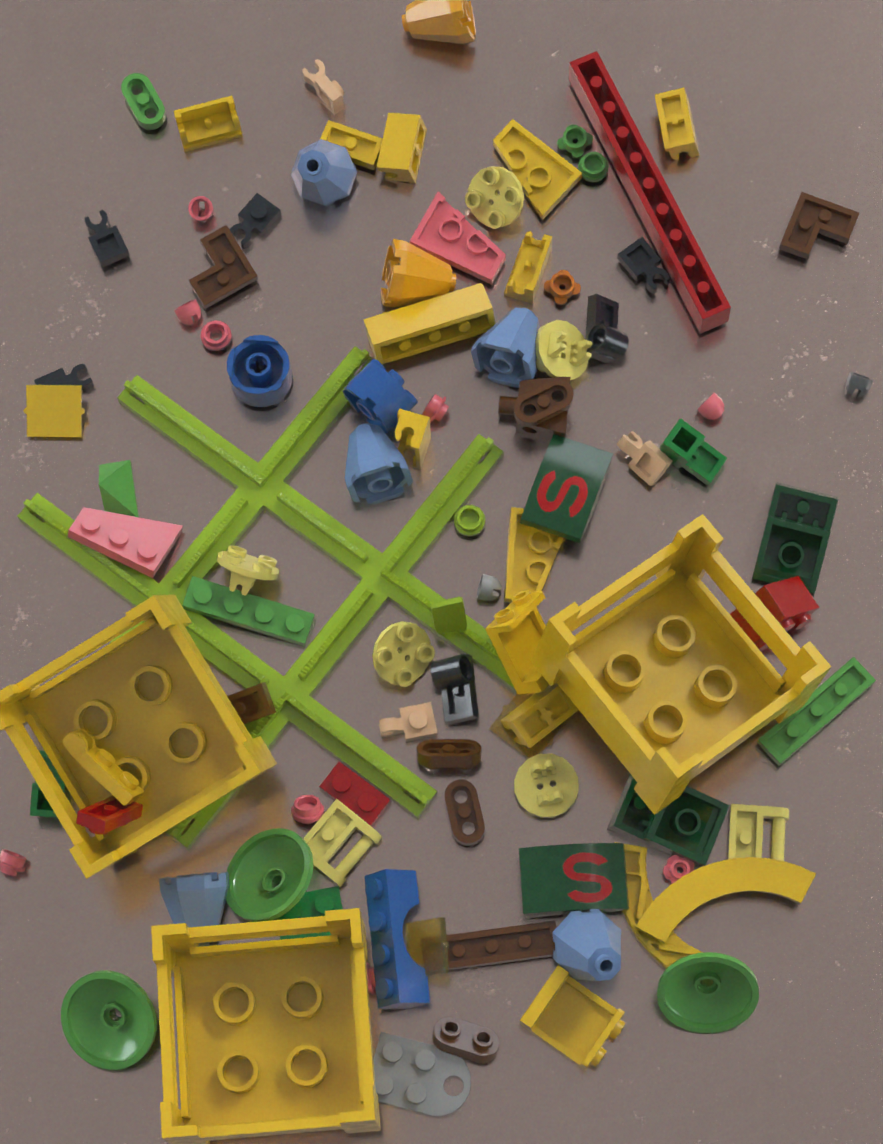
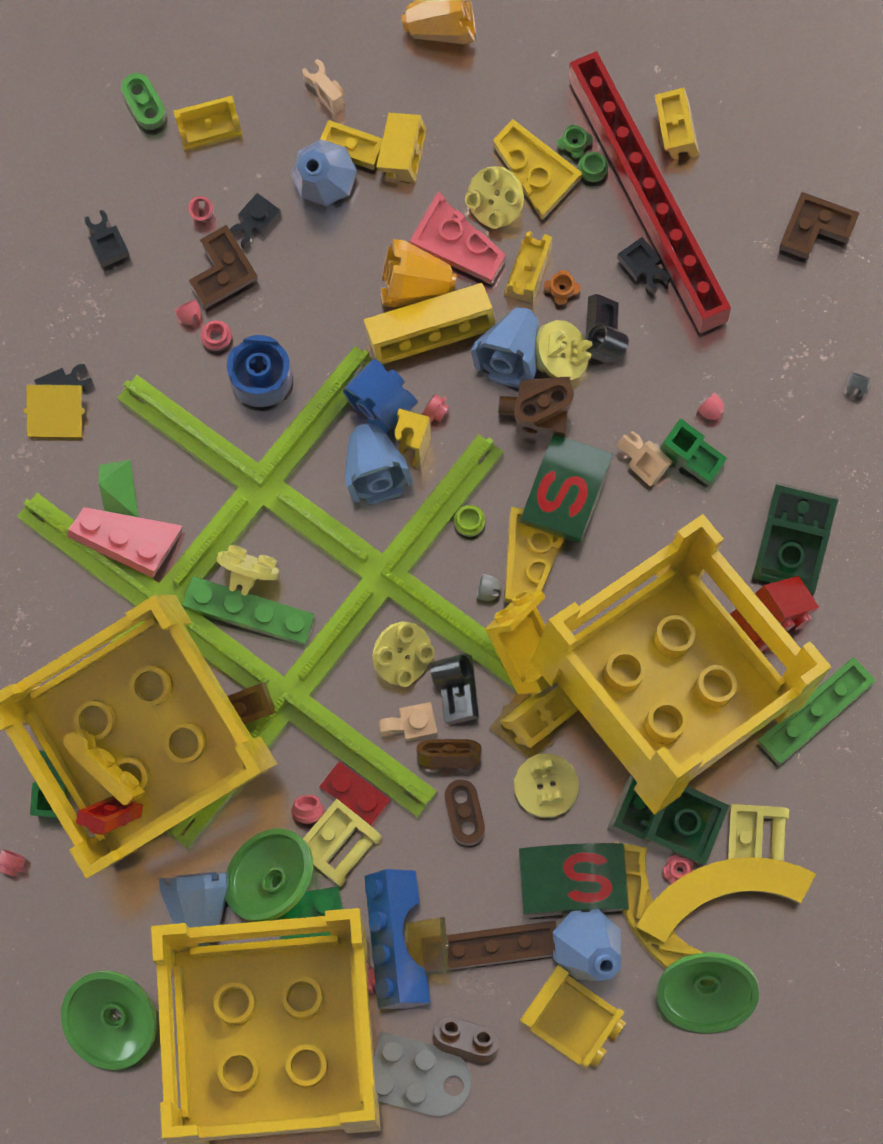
(448, 615): lime slope -> none

